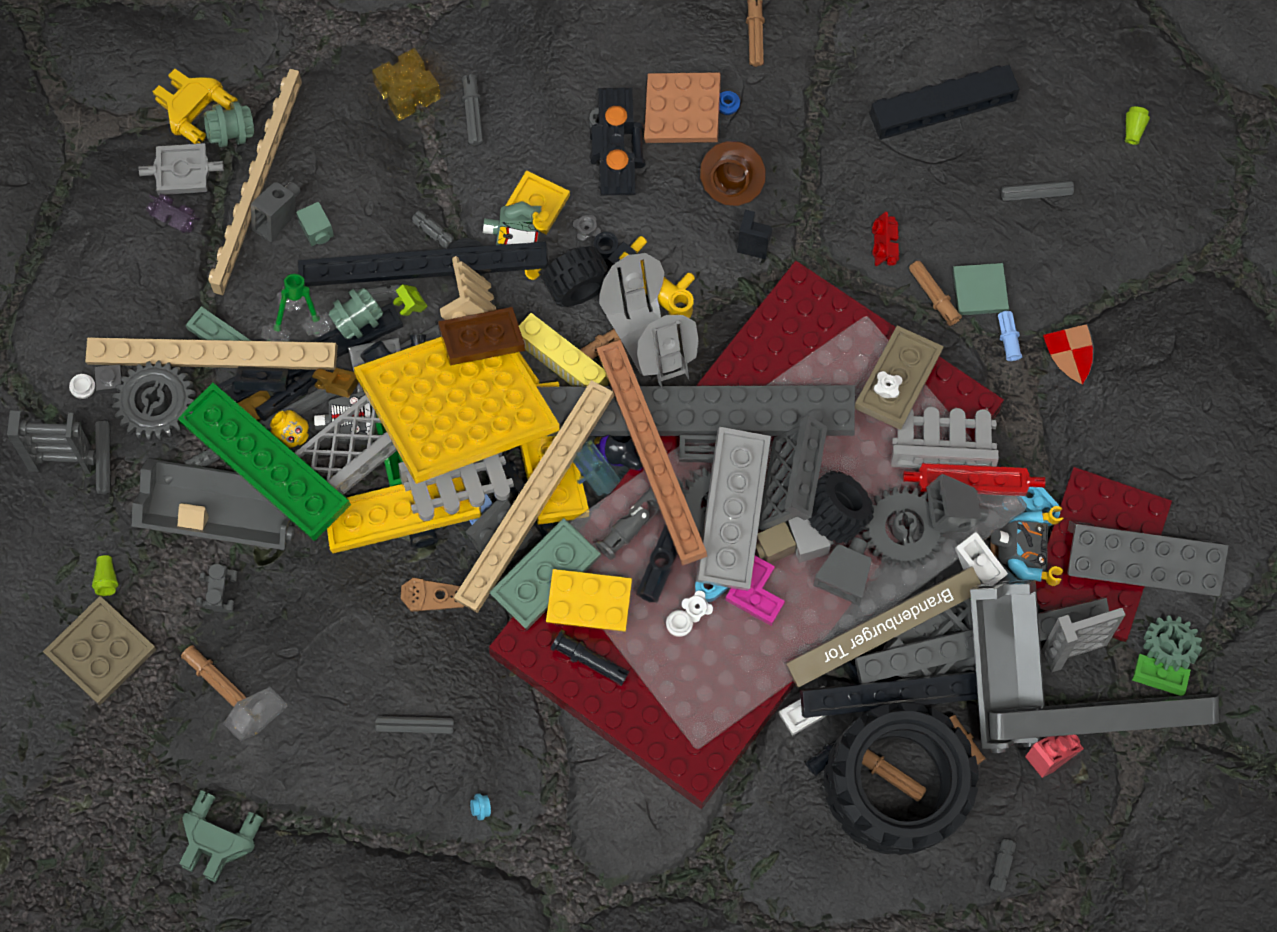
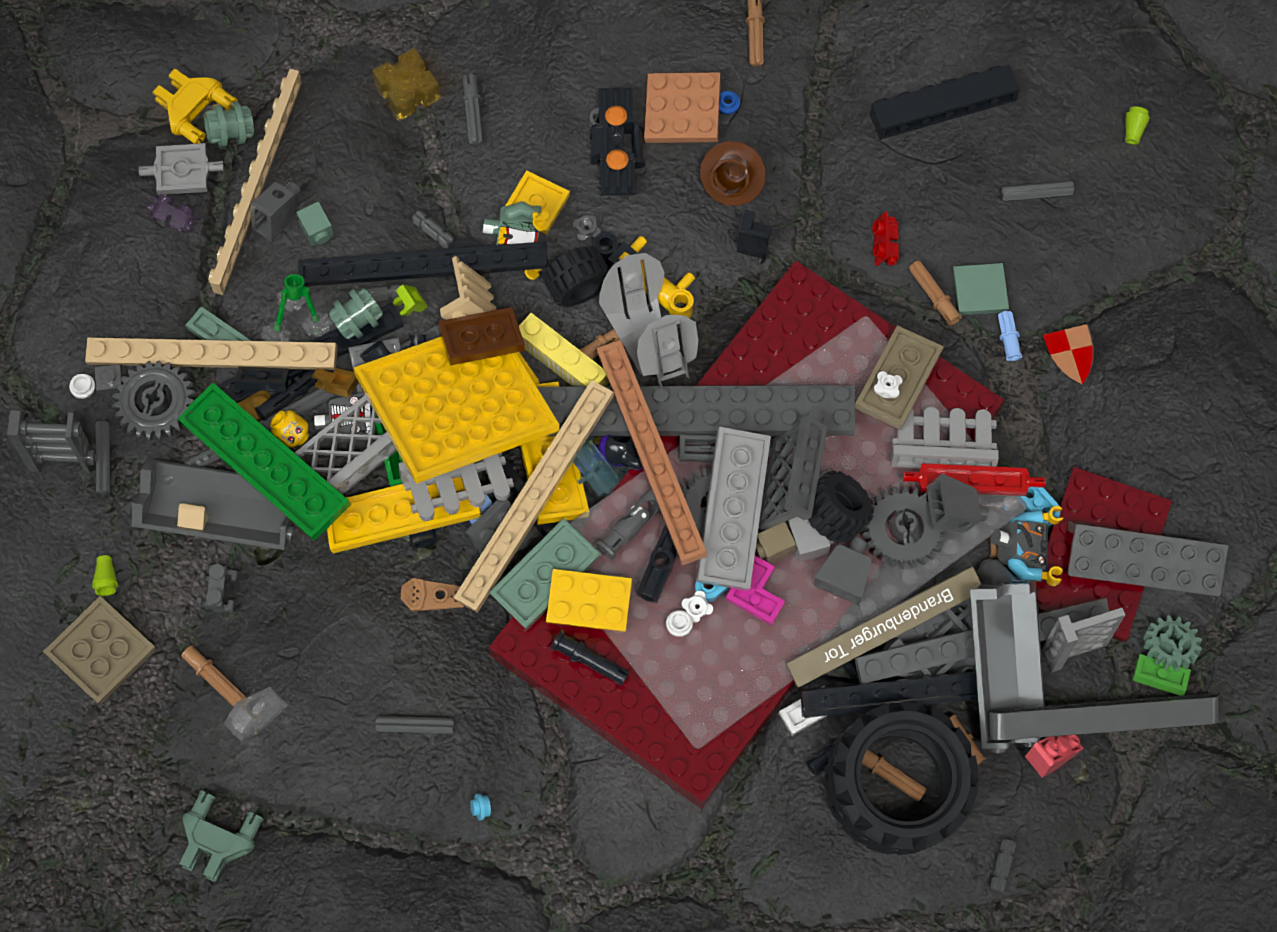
(976, 554): white slope -> none

